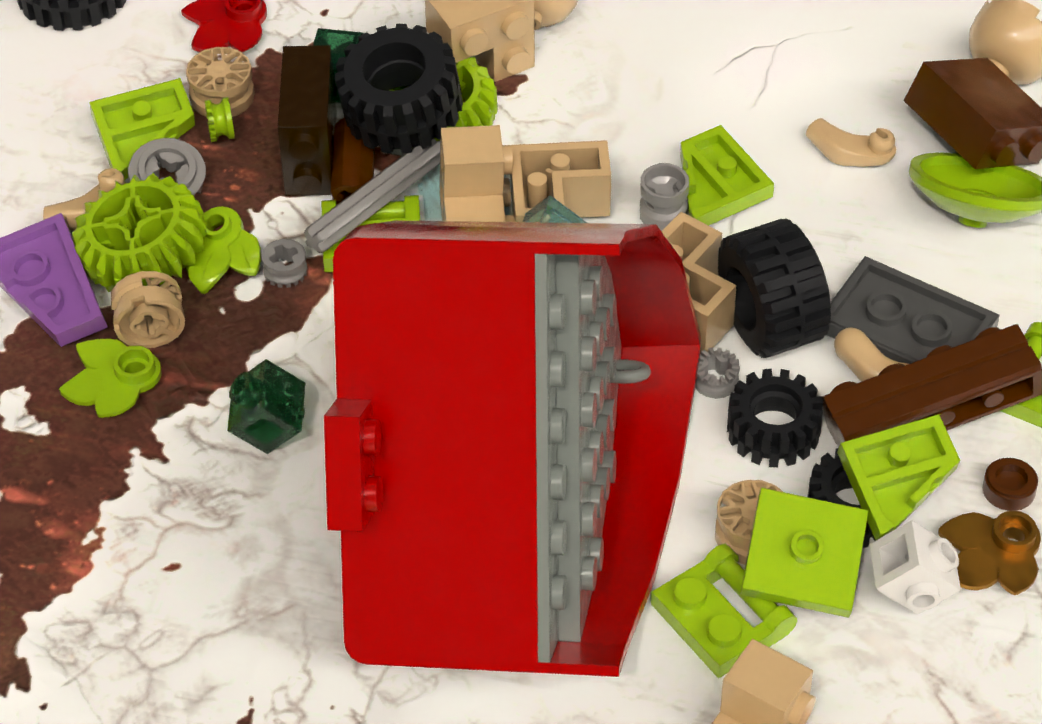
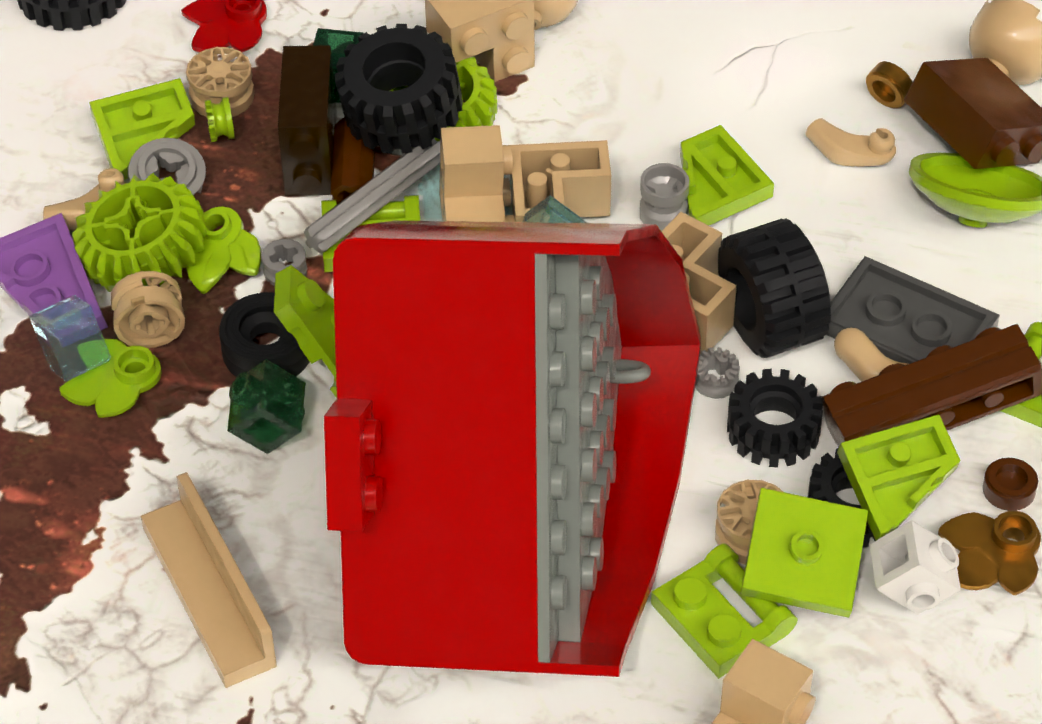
(70, 337): none -> clear light blue panel
(210, 586): none -> tan panel
(245, 321): none -> black tyre
(307, 315): none -> lime wing
(888, 84): none -> pearl gold tile

